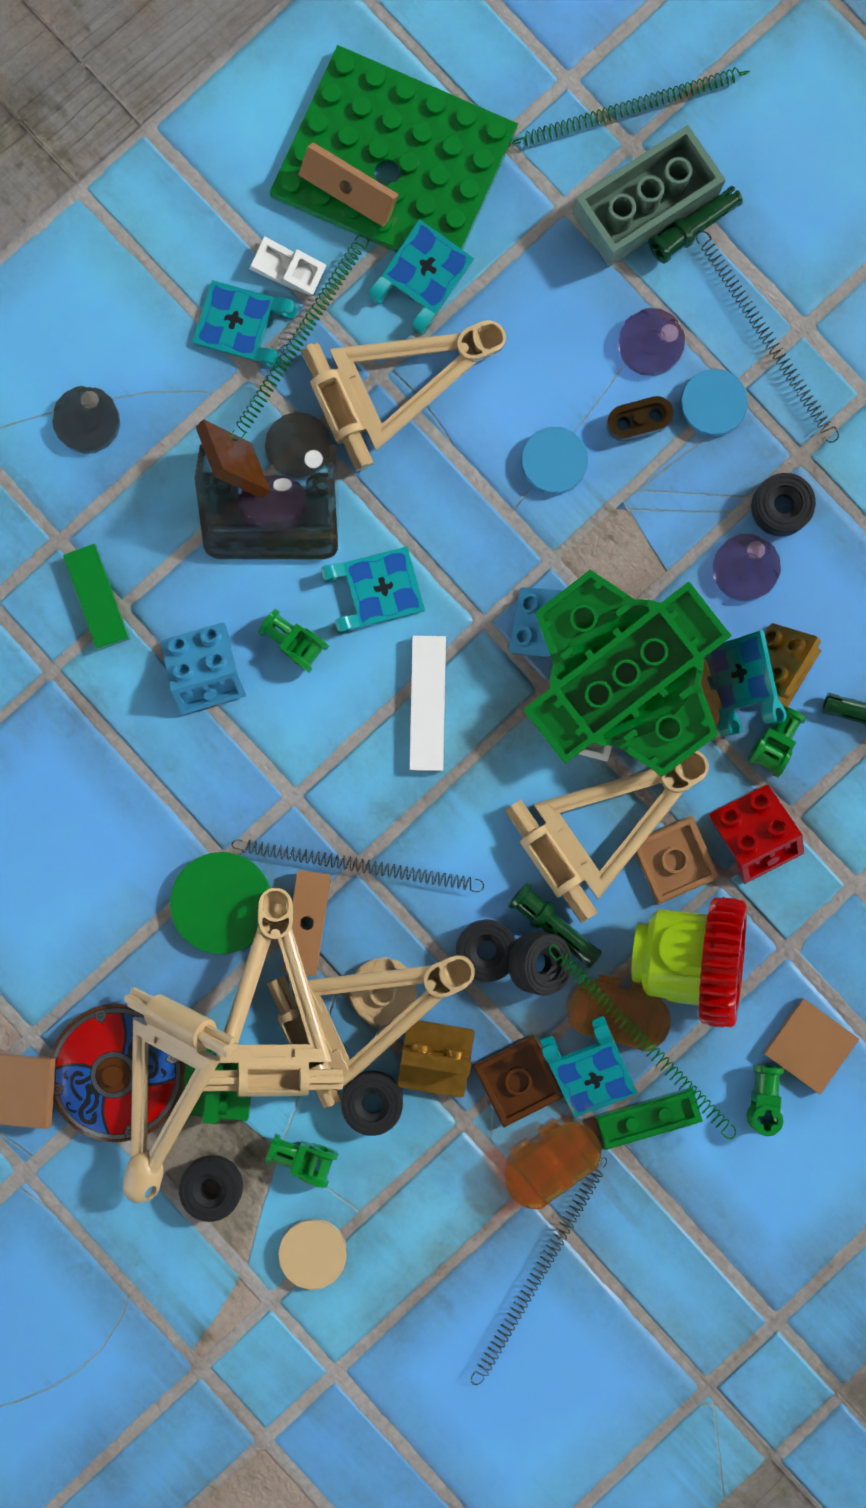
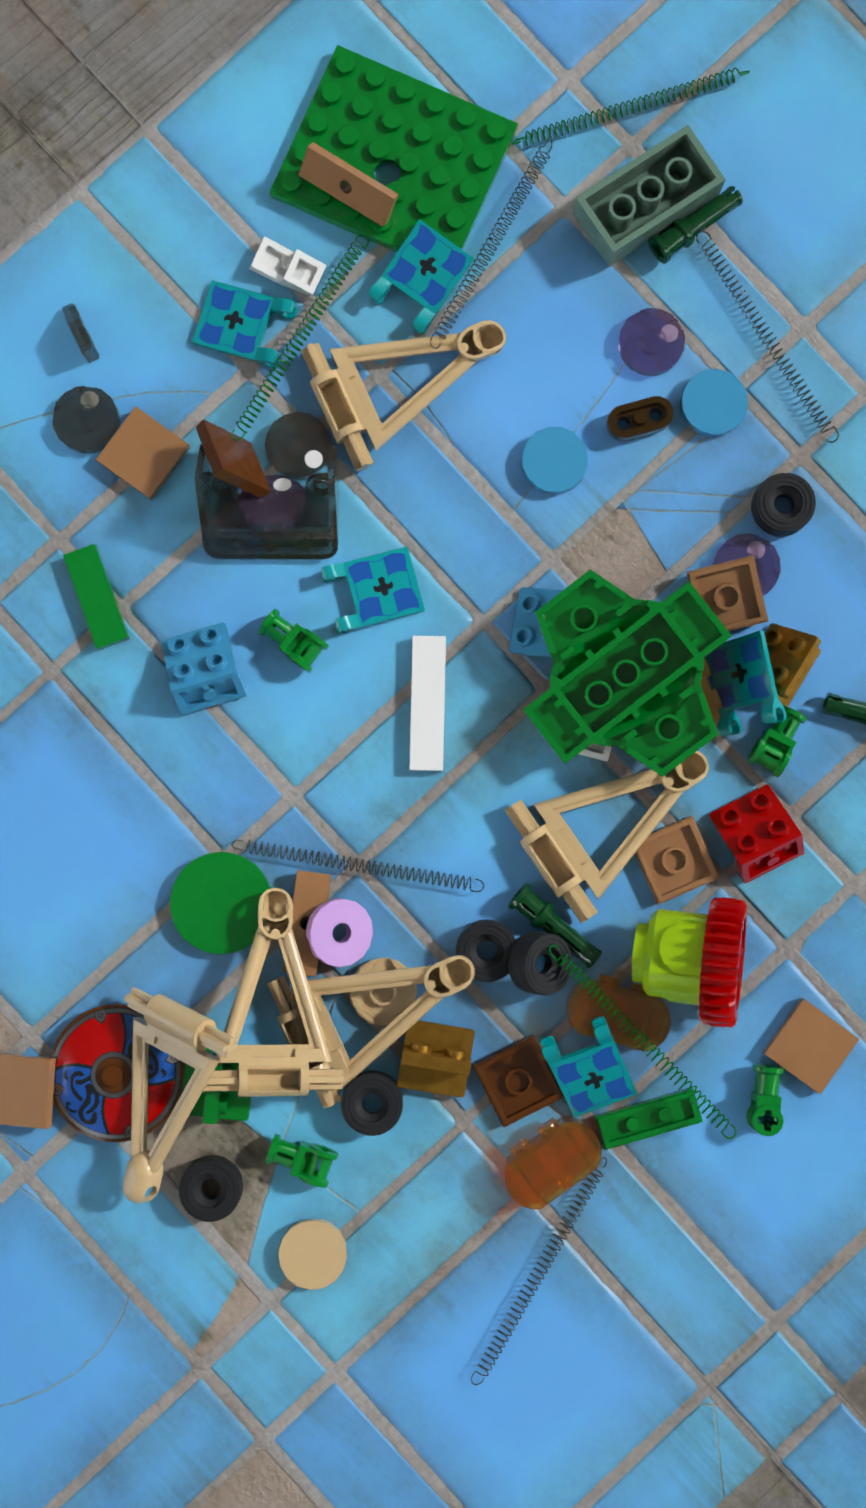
(80, 333): none -> clear smoke tile
(143, 453): none -> medium nougat tile
(357, 936): none -> lavender tile
(494, 234): none -> clear smoke piece
(731, 592): none -> medium nougat tile

